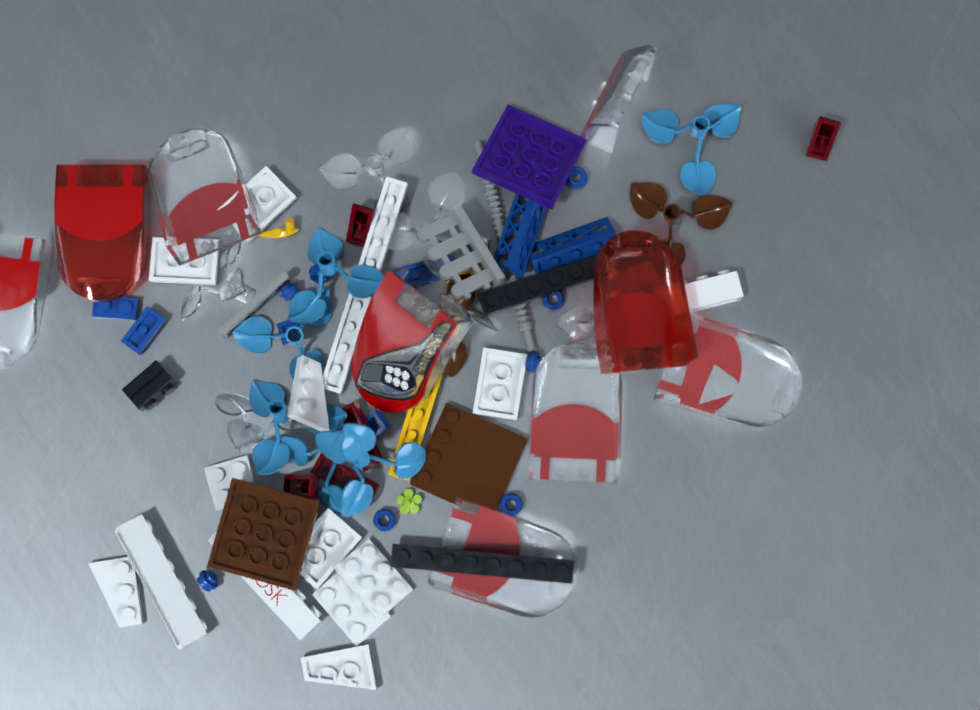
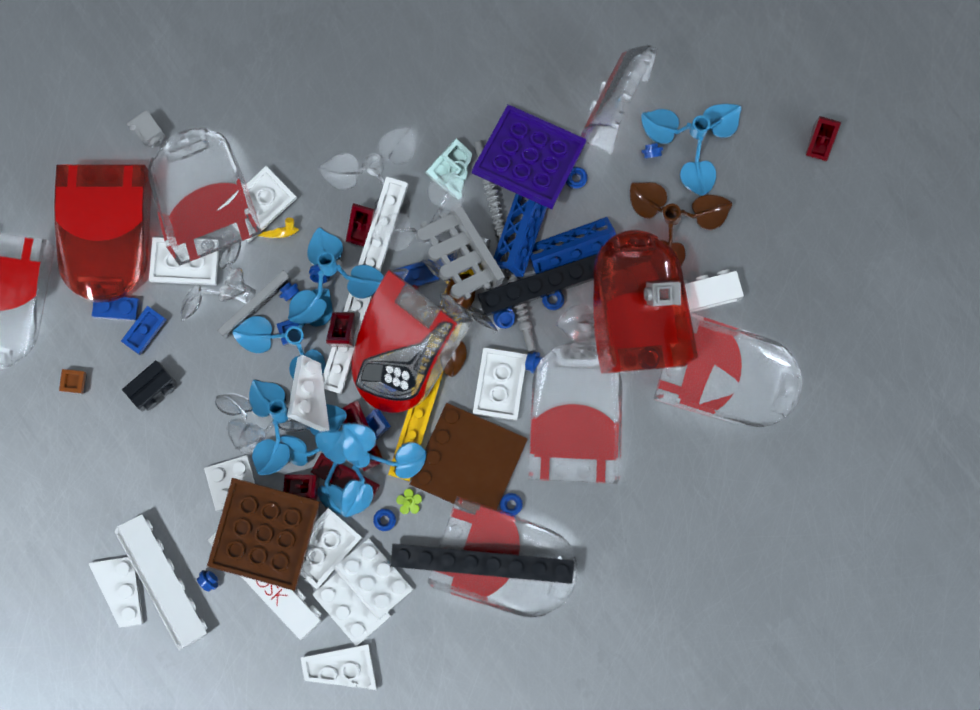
(72, 381): none -> dark orange plate
(147, 129): none -> light grey window
(341, 330): none -> dark red slope
(452, 159): none -> light aqua slope
(504, 318): none -> blue plate
(652, 150): none -> blue plate
(663, 293): none -> light grey window

